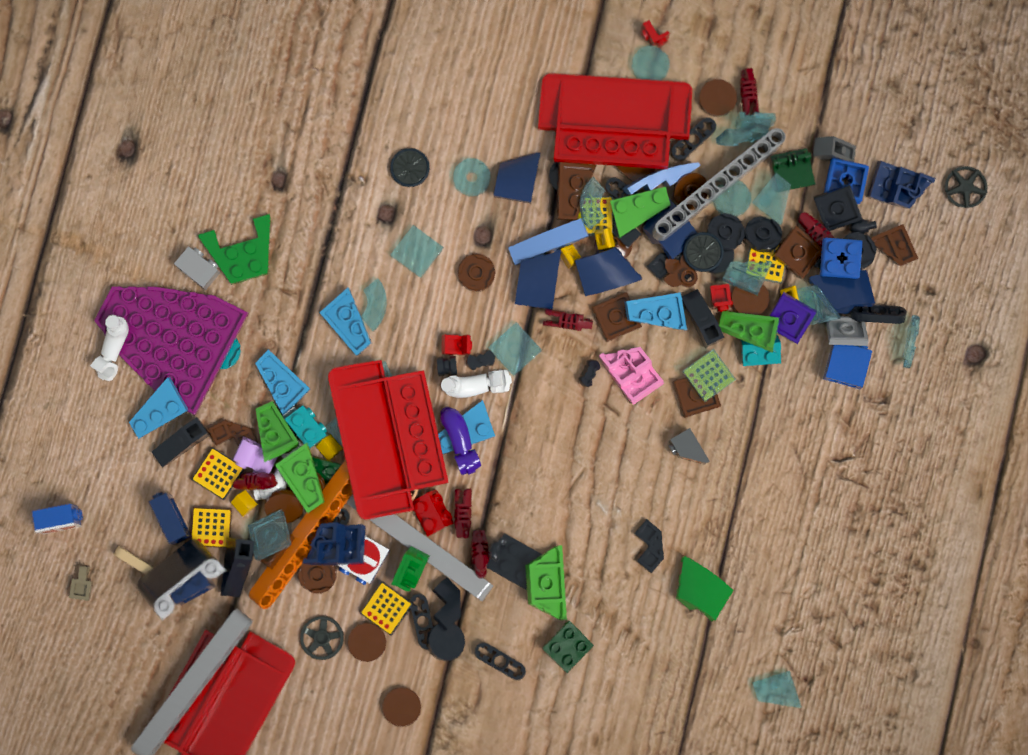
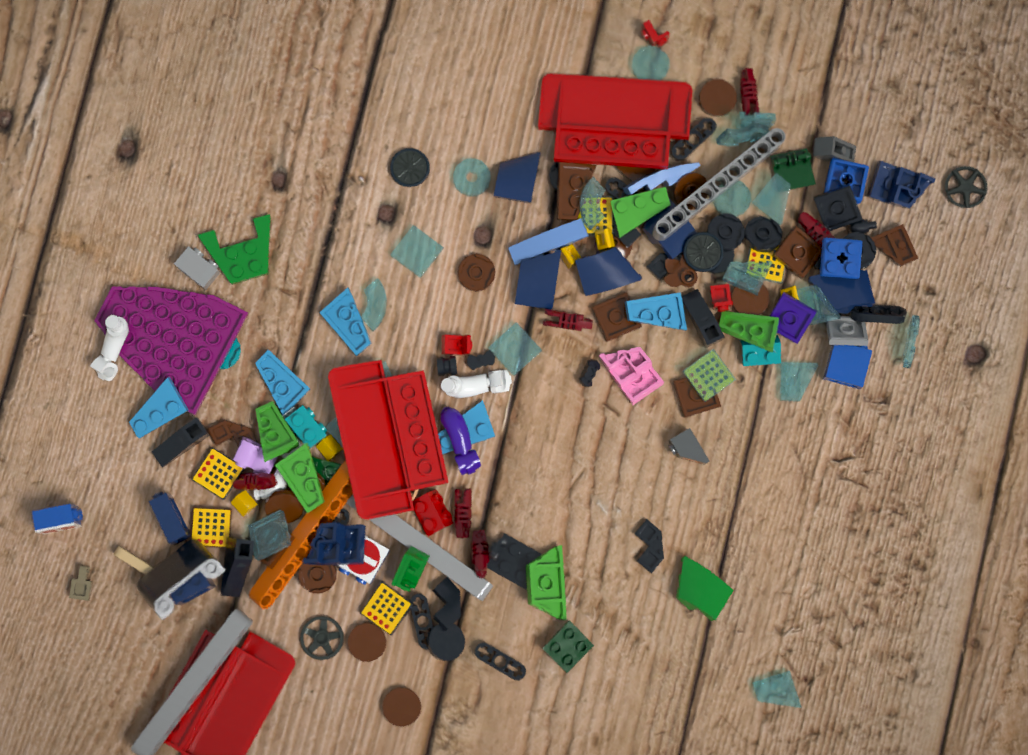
(795, 379): none -> clear light blue wing

